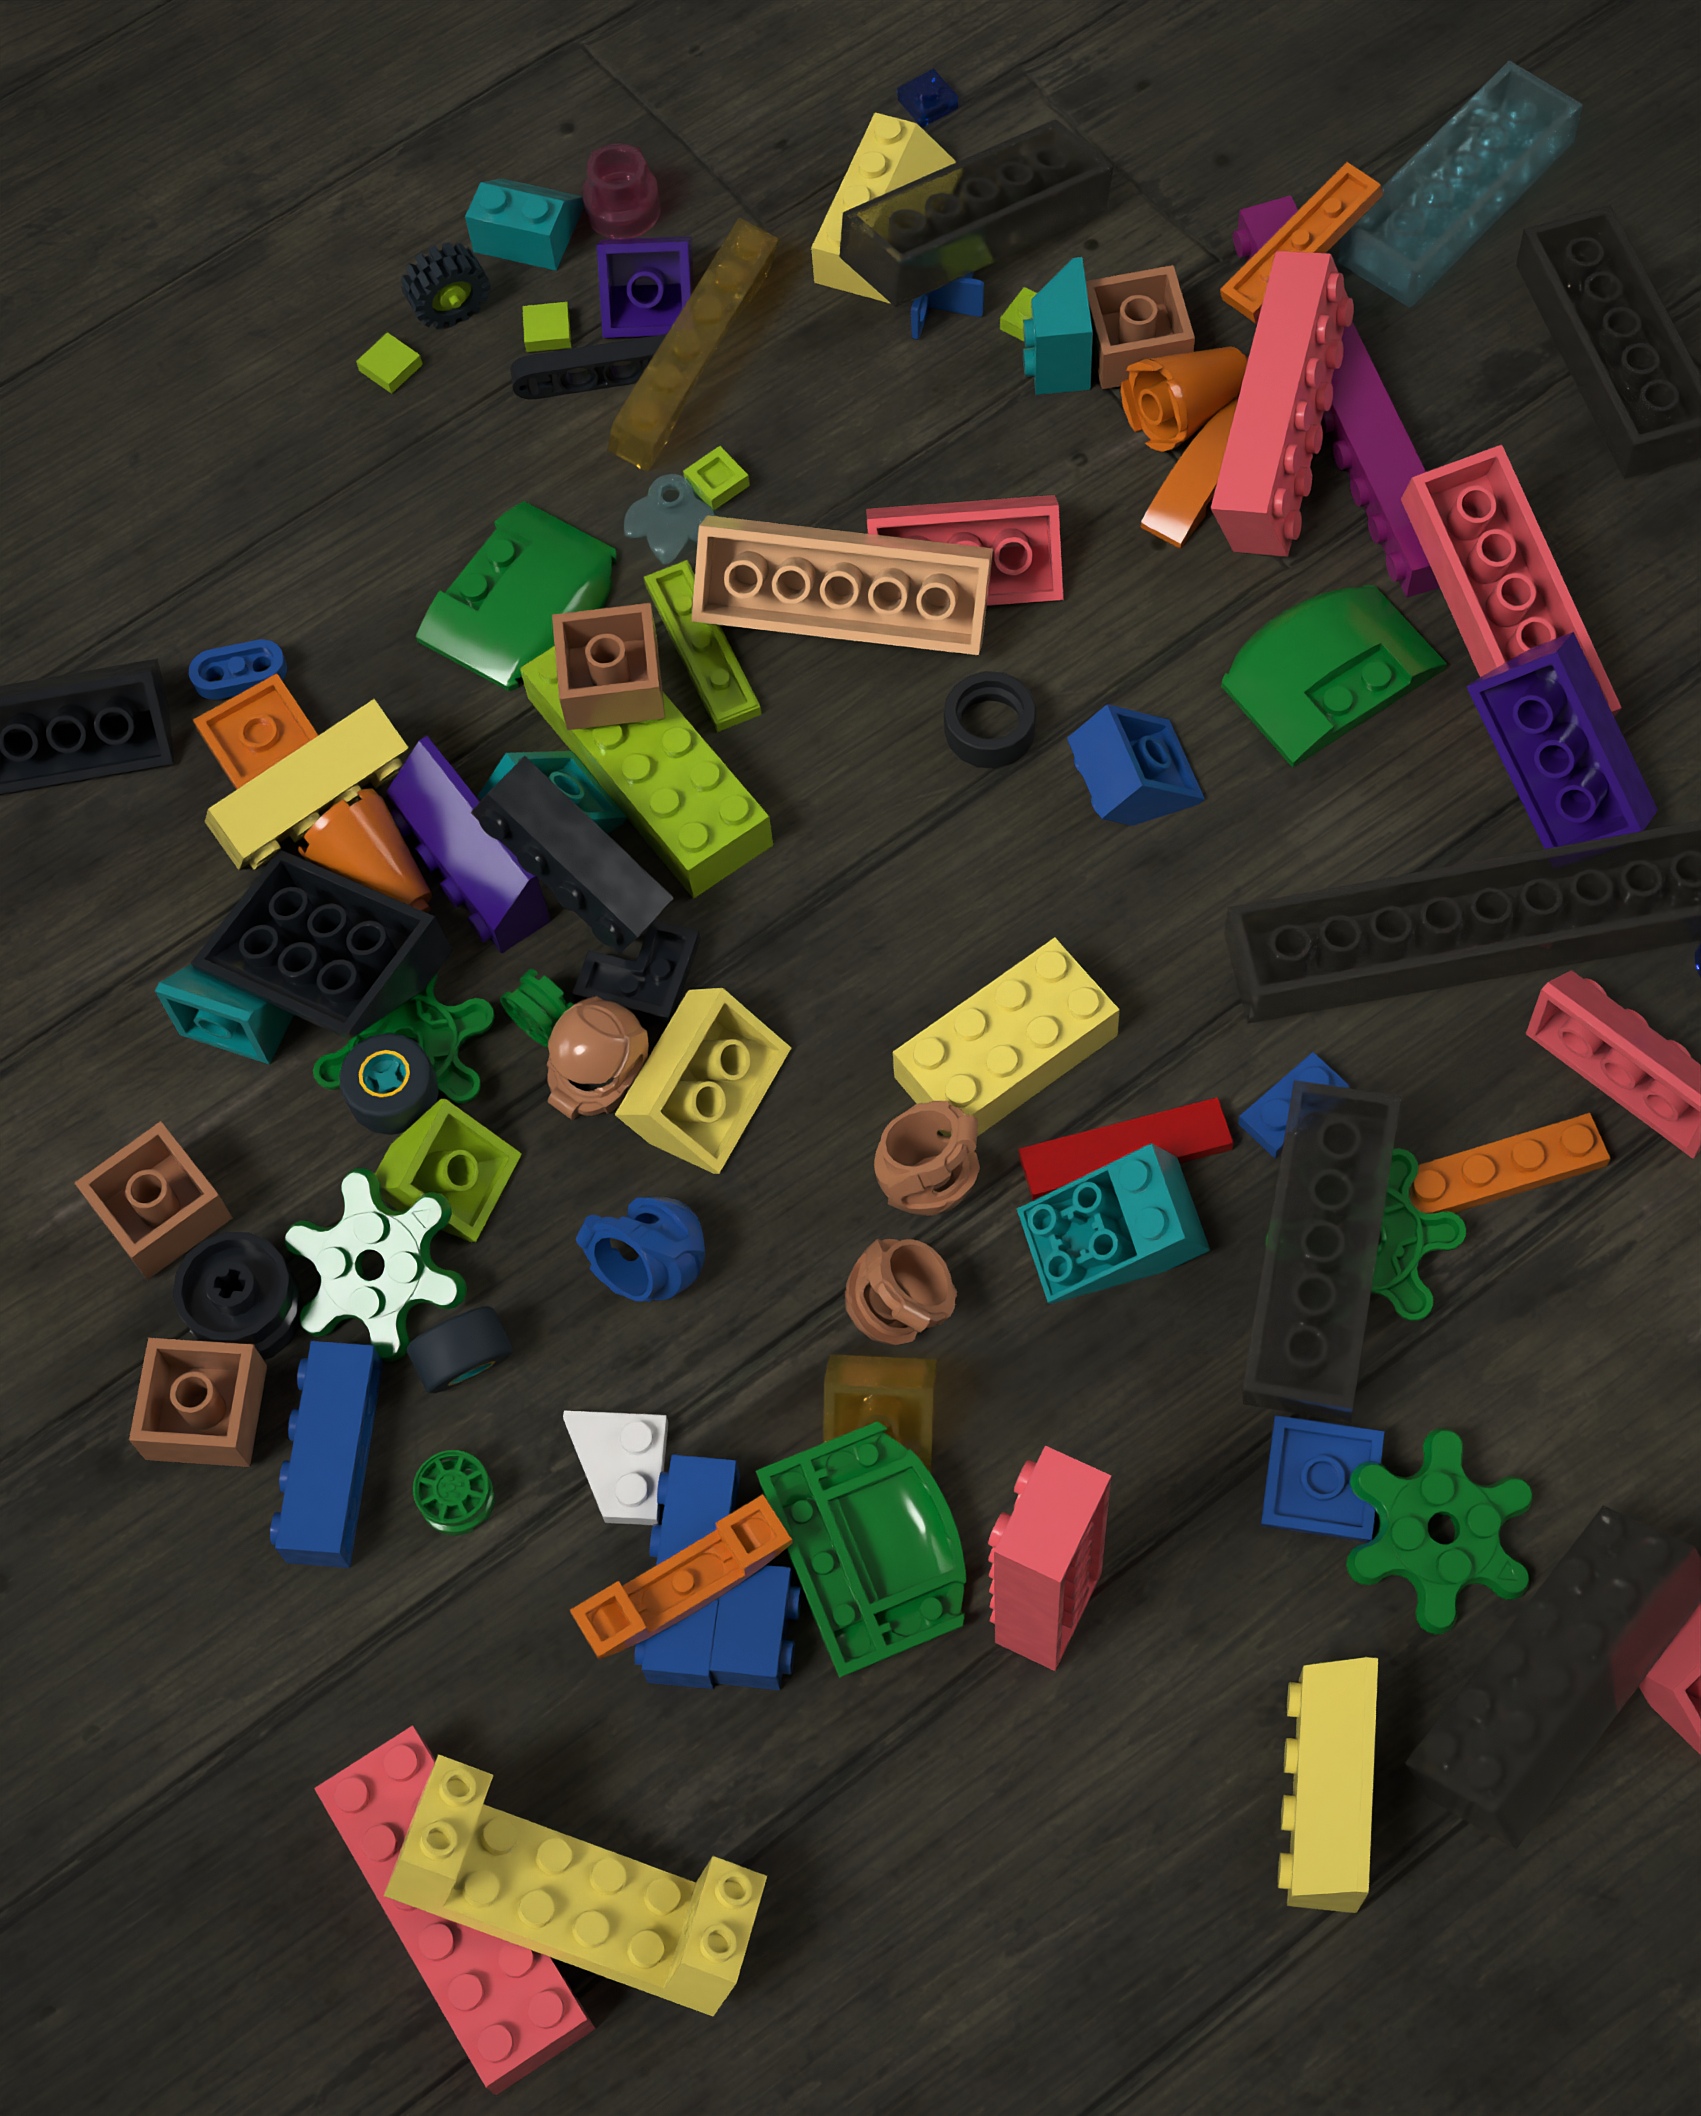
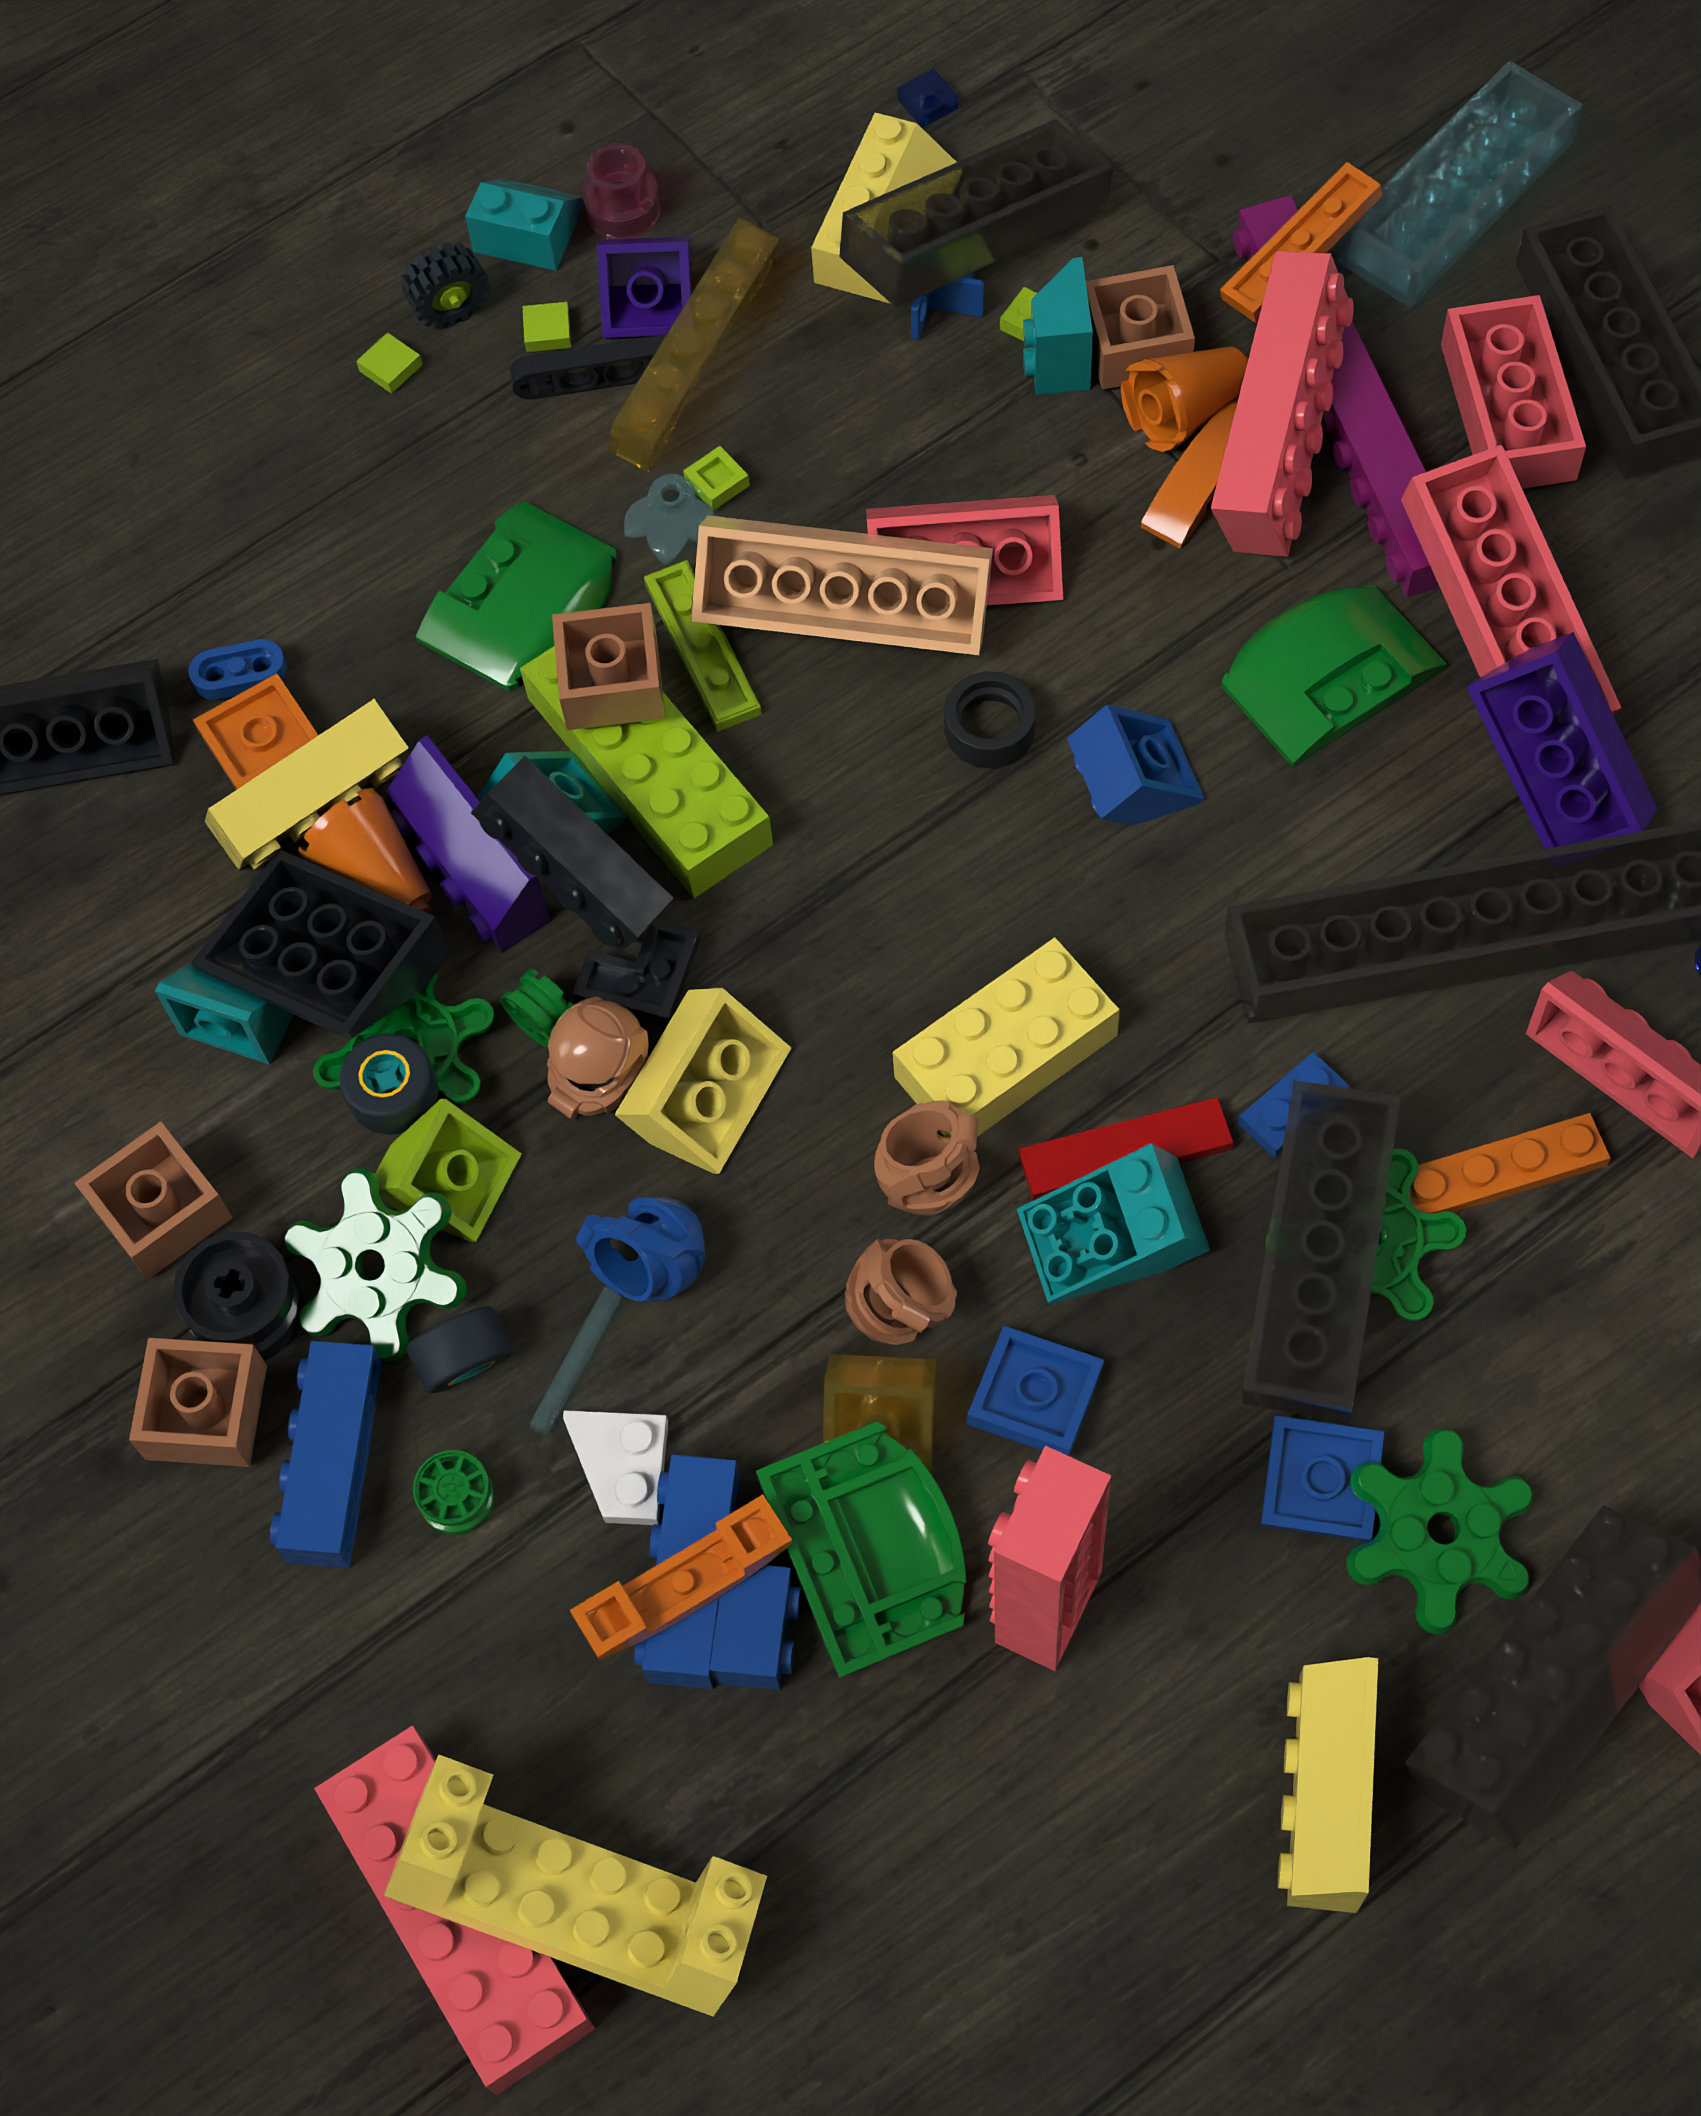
(575, 1361): none -> clear light blue bar
(1035, 1391): none -> blue plate
(1514, 388): none -> coral brick

